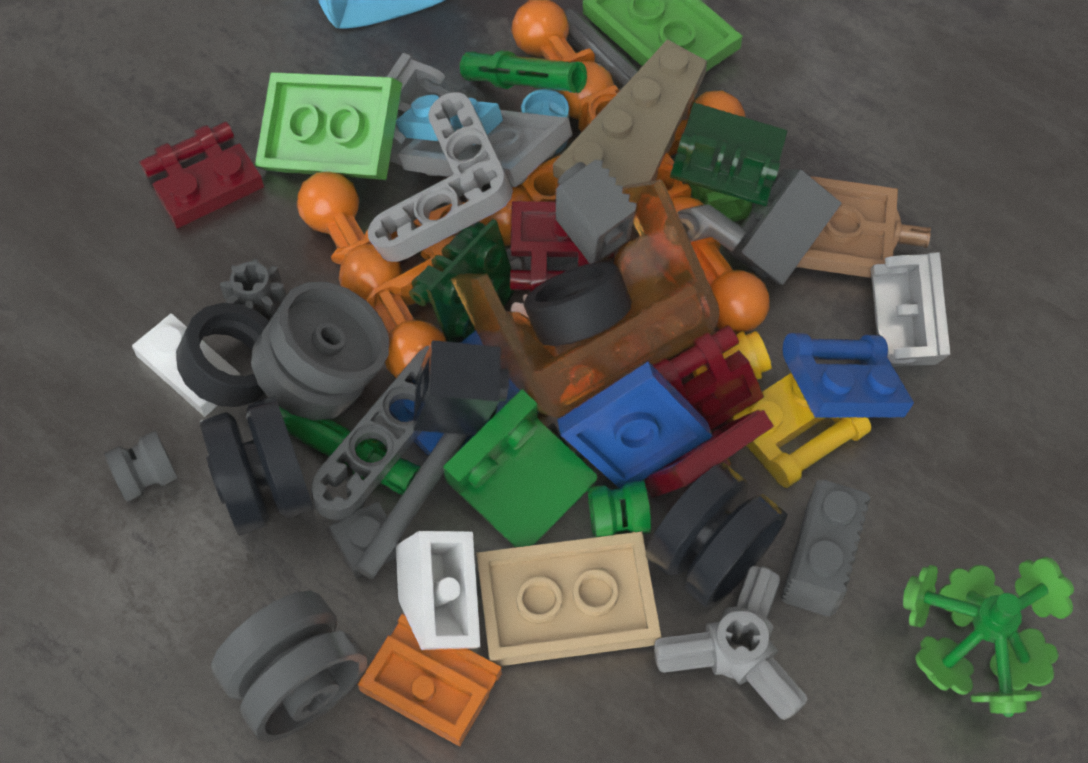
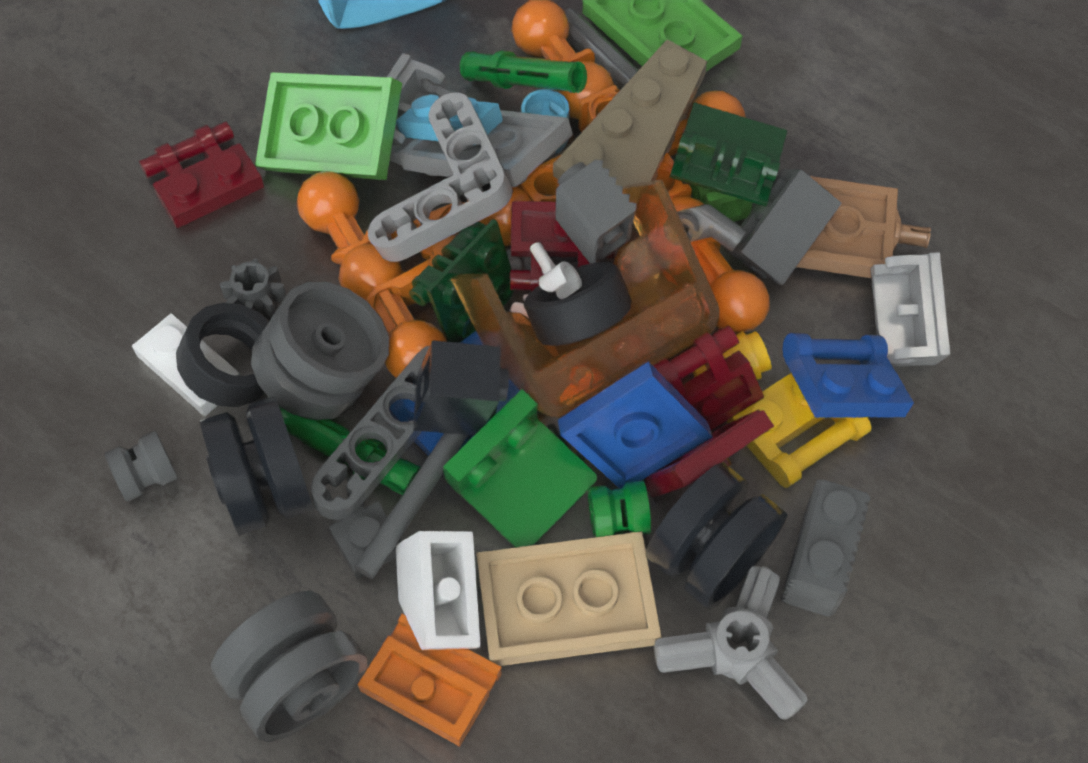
(559, 278): none -> white hand
(996, 617): bright green plant -> none

